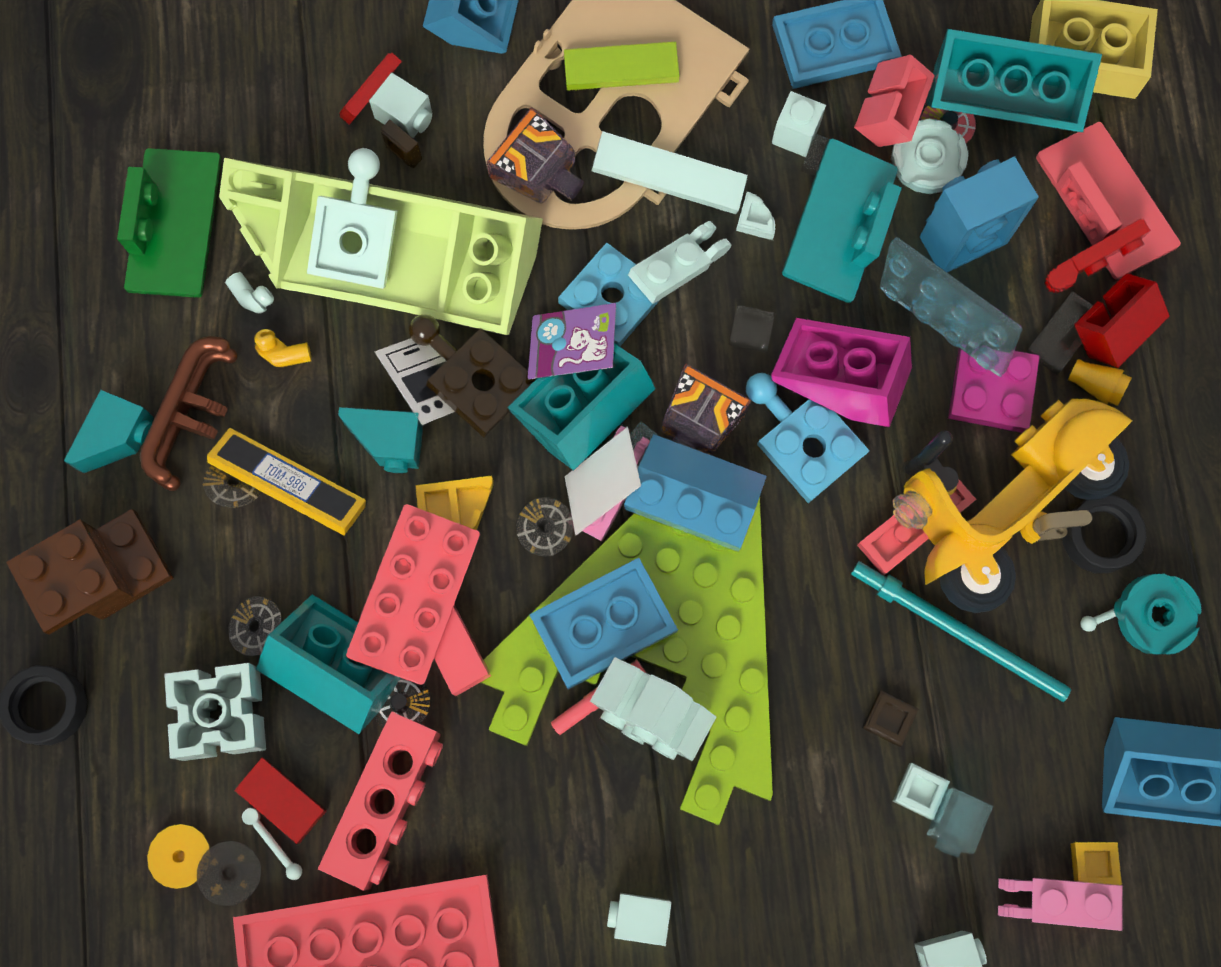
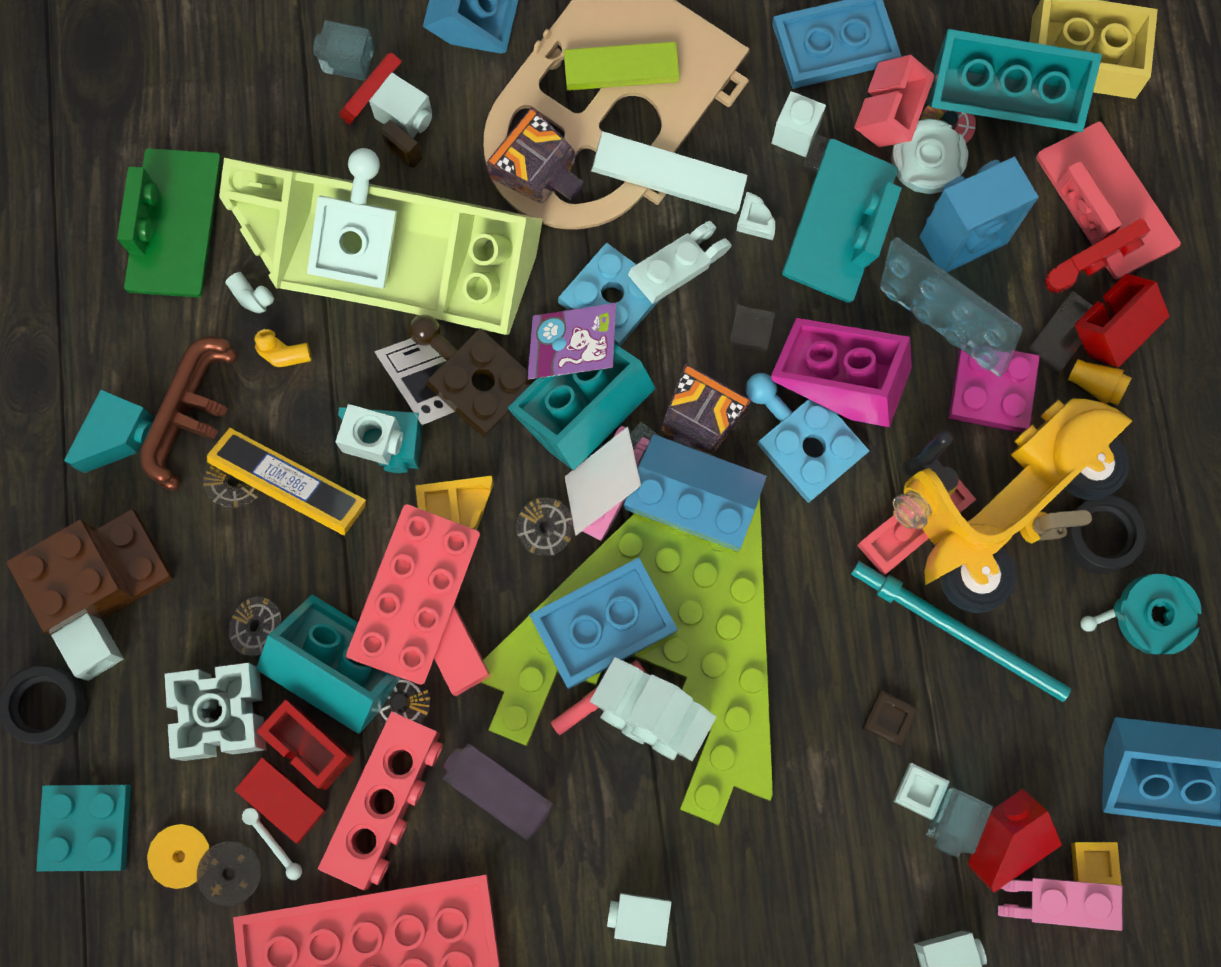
(83, 828): none -> teal plate
(87, 647): none -> light aqua brick
(296, 733): none -> red piece
(344, 50): none -> clear light blue brick
(357, 423): none -> light aqua brick
(497, 791): none -> clear purple window
(1013, 840): none -> red slope

